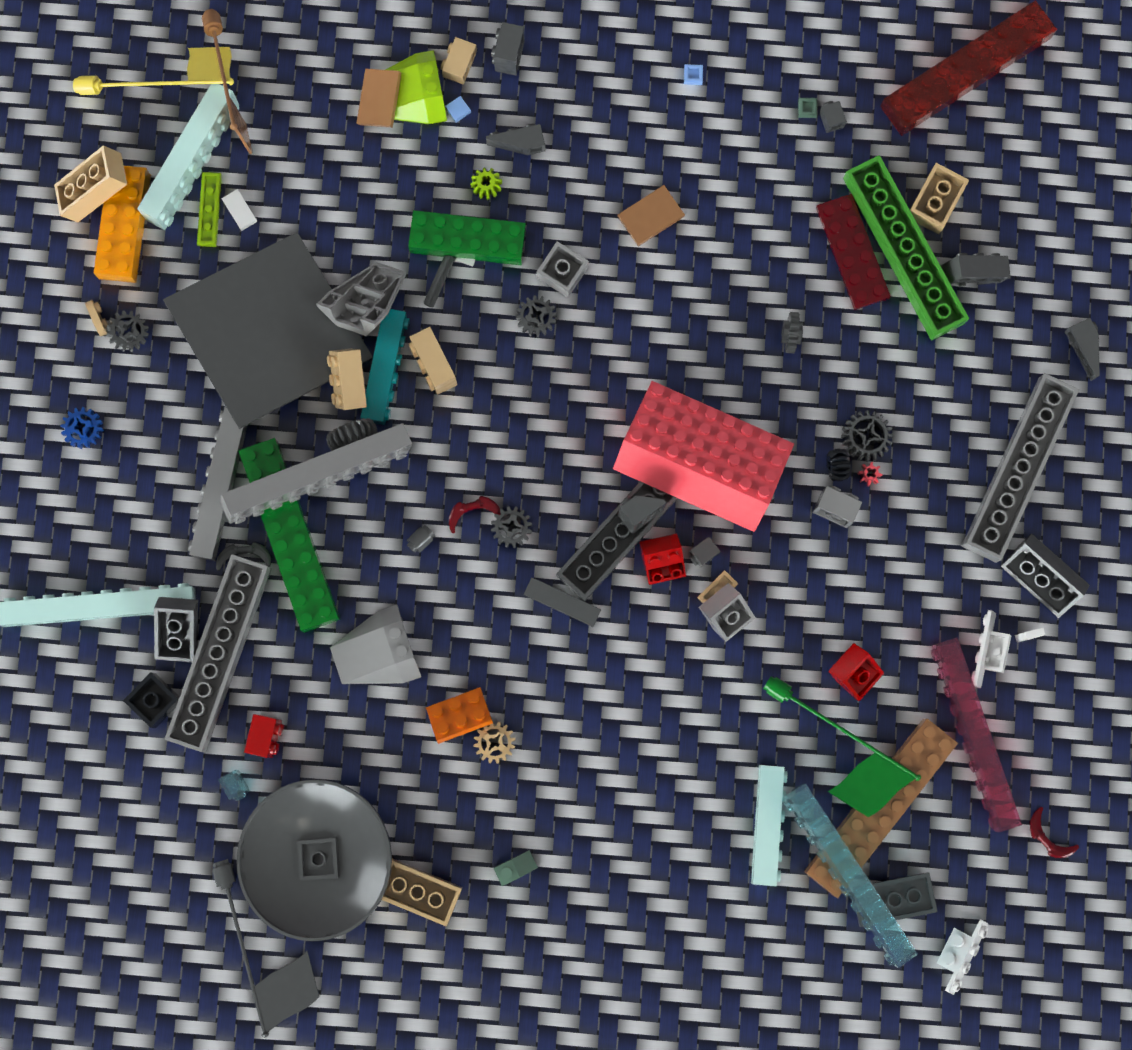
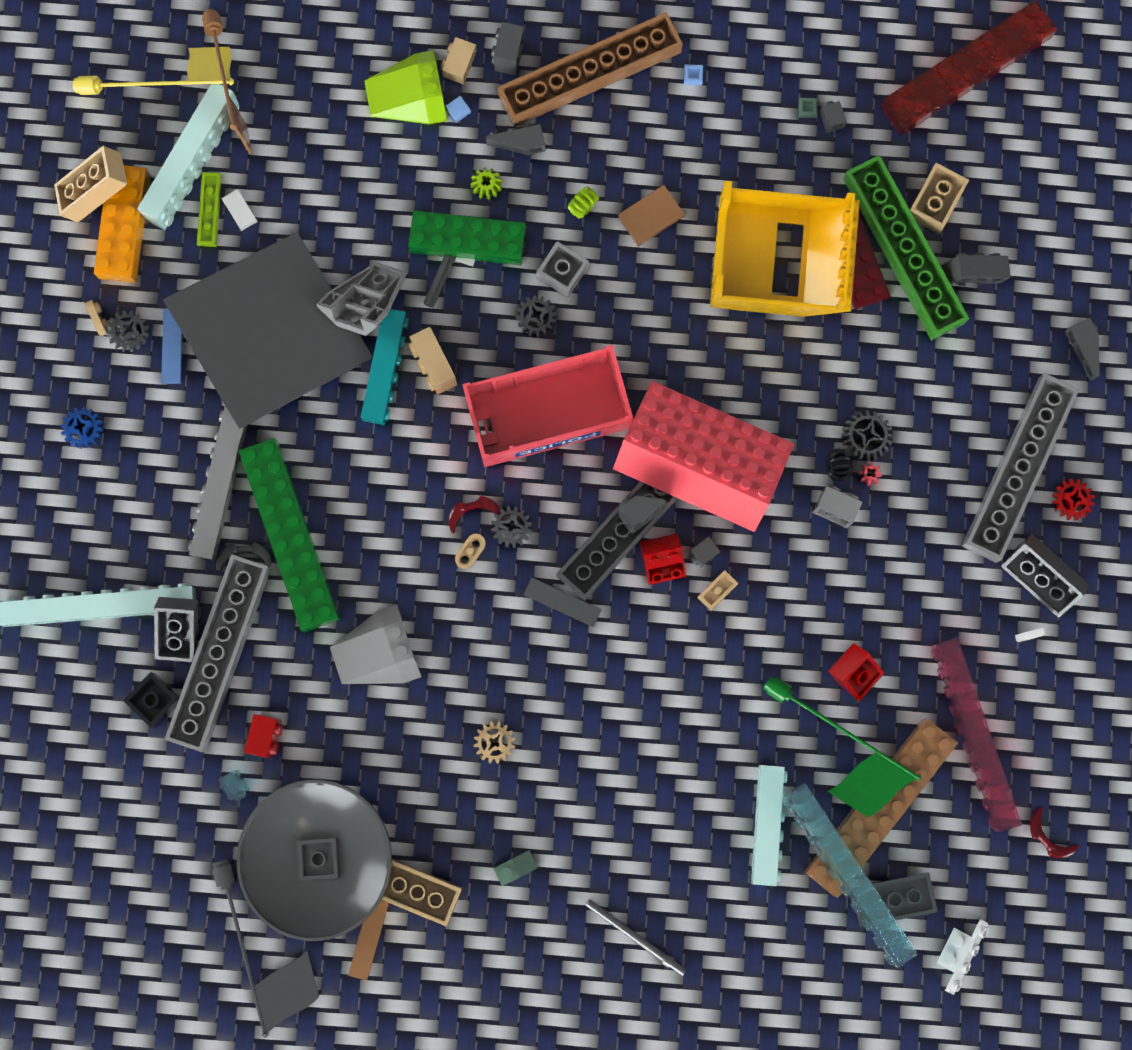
(171, 350): none -> medium blue tile
(316, 473): light grey brick -> none
(347, 379): tan brick -> none
(350, 433): dark grey gear -> none
(368, 942): none -> medium nougat tile
(379, 98): medium nougat tile -> none
(420, 539): dark grey brick -> none
(459, 715): orange plate -> none
(469, 551): none -> tan plate
(549, 406): none -> coral piece
(583, 202): none -> lime gear
(590, 69): none -> medium nougat brick
(667, 960): none -> flat silver bar
(727, 612): light grey brick -> none
(748, 246): none -> yellow panel
(792, 332): dark grey gear -> none
(992, 651): white bracket -> none
(1076, 489): none -> red gear

